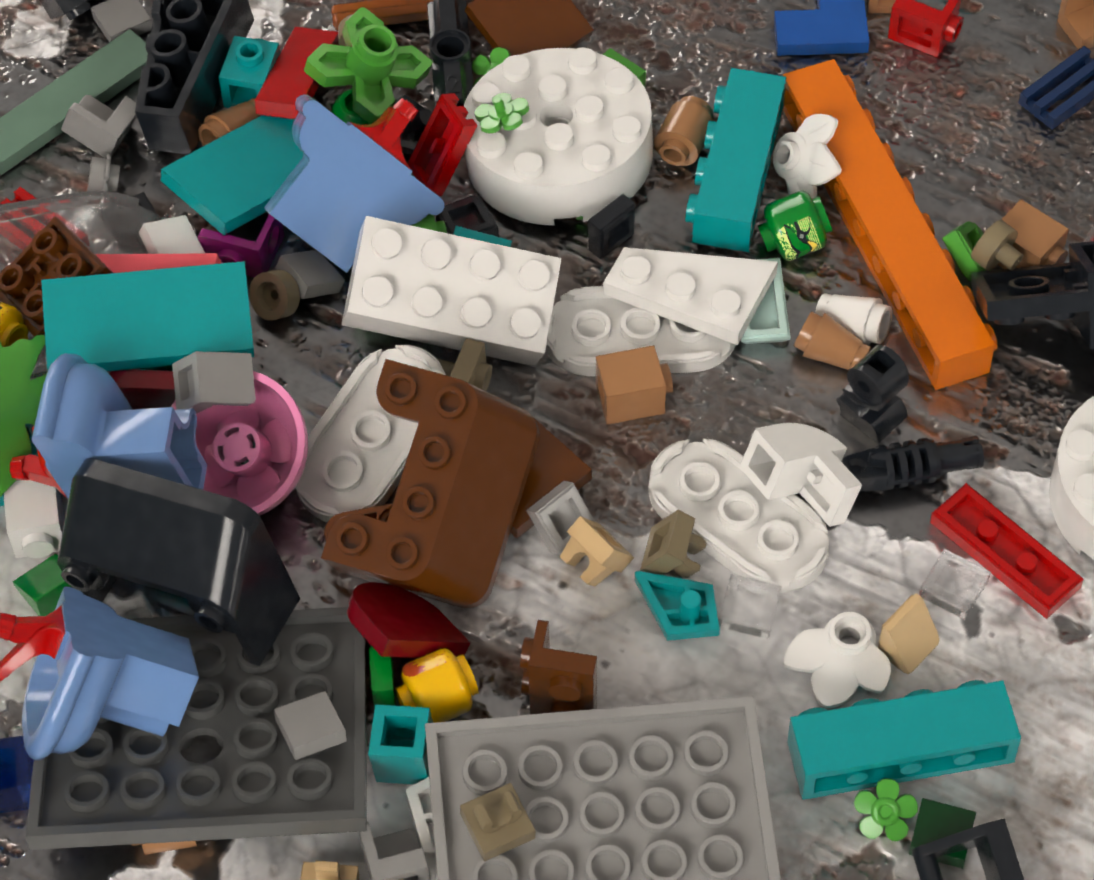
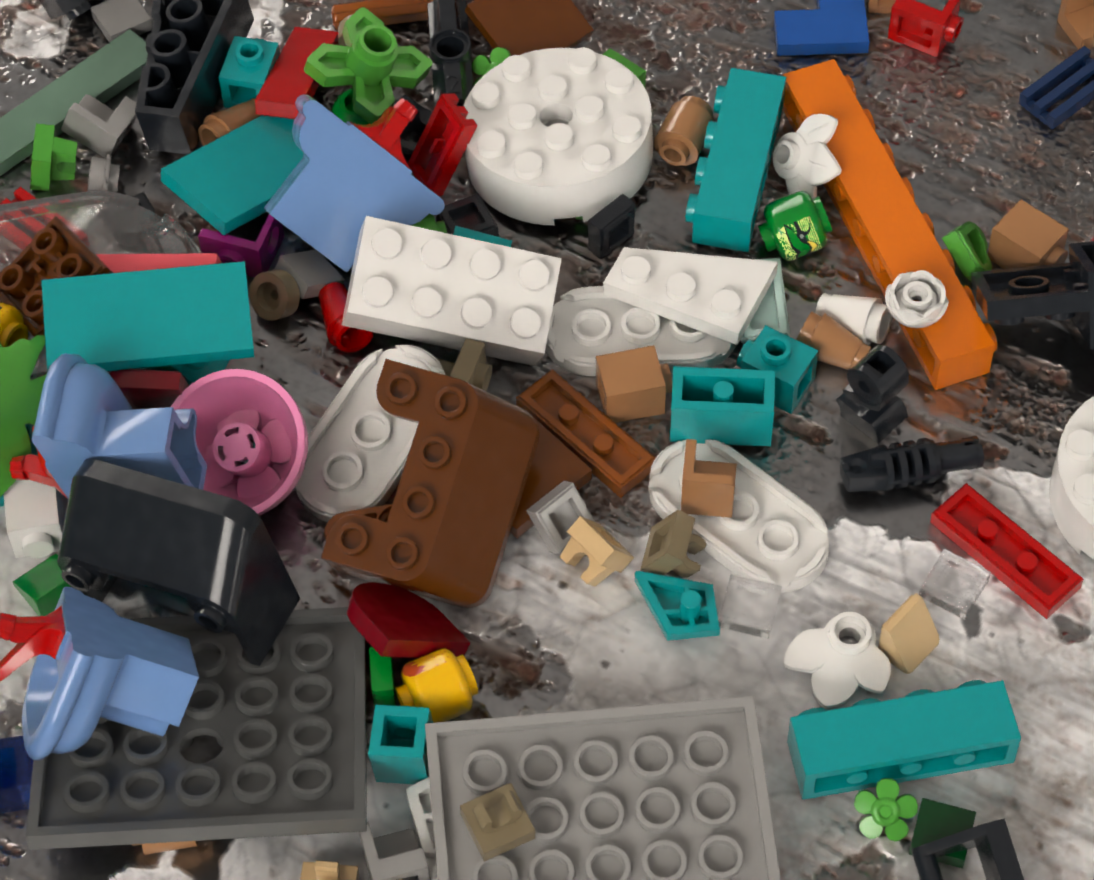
(51, 158): none -> bright green tile
(170, 236): white tile -> none
(213, 379): light grey panel -> none
(310, 725): light grey tile -> none
(332, 302): none -> red cone
(503, 113): plant -> none
(556, 677): reddish brown bracket -> none
(587, 432): none -> dark orange tile
(707, 485): none -> medium nougat panel
(723, 405): none -> teal brick
(789, 358): none -> teal brick
(802, 460): white brick -> none
(916, 286): none -> white plate
(997, 247): dark tan tile -> none

